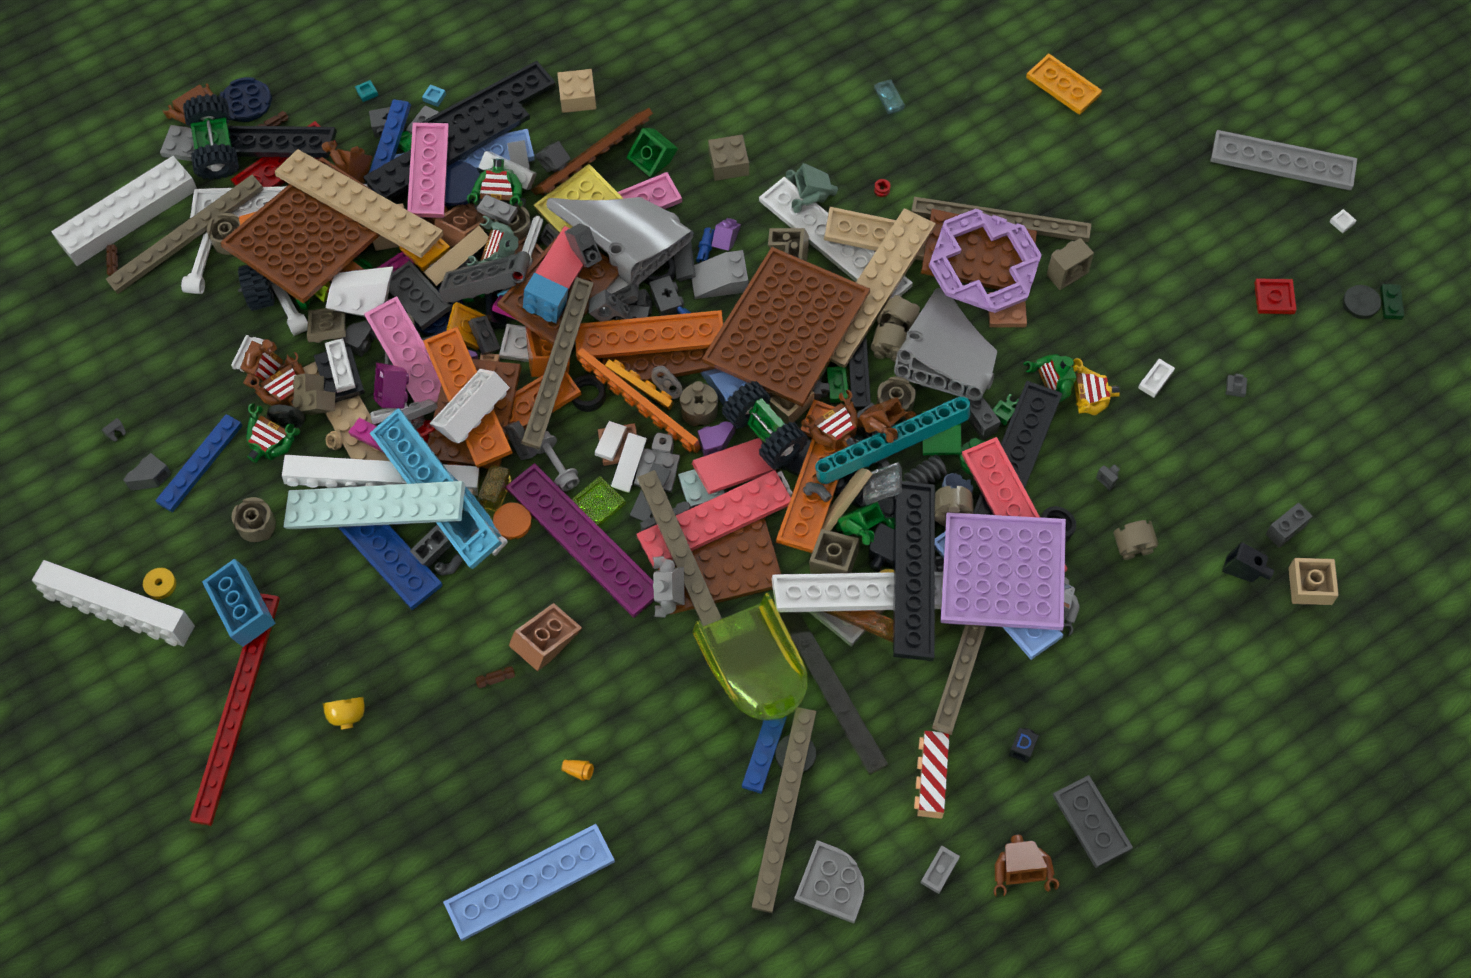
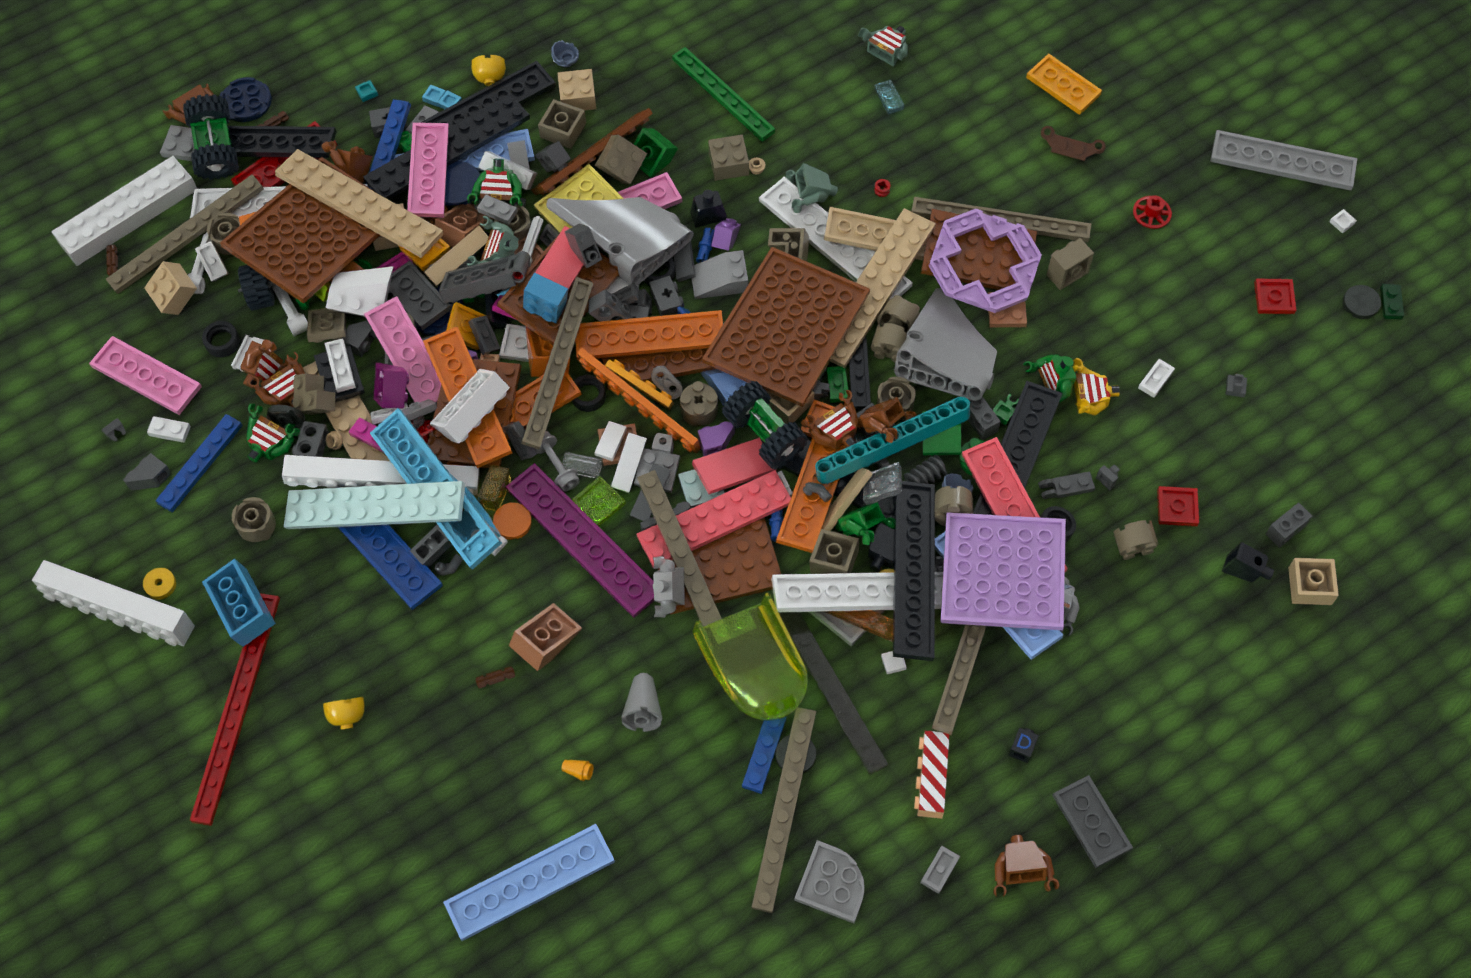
(145, 375): none -> bright pink plate
(168, 429): none -> white plate
(170, 288): none -> tan brick
(211, 261): none -> white plate
(218, 327): none -> black tyre
(315, 443): none -> dark grey brick
(448, 100): none -> medium azure plate
(488, 69): none -> yellow cylinder
(562, 123): none -> dark tan brick
(564, 53): none -> sand blue hair
(583, 464): none -> clear tile
(620, 159): none -> dark tan brick
(642, 705): none -> light grey cone
(707, 209): none -> black torso
(723, 94): none -> green plate
(756, 165): none -> tan plate
(775, 523): none -> blue pin
(886, 43): none -> torso
(892, 664): none -> white tile
(1067, 485): none -> dark grey hinge
(1071, 147): none -> reddish brown plate
(1152, 209): none -> red wheel
(1178, 506): none -> red plate

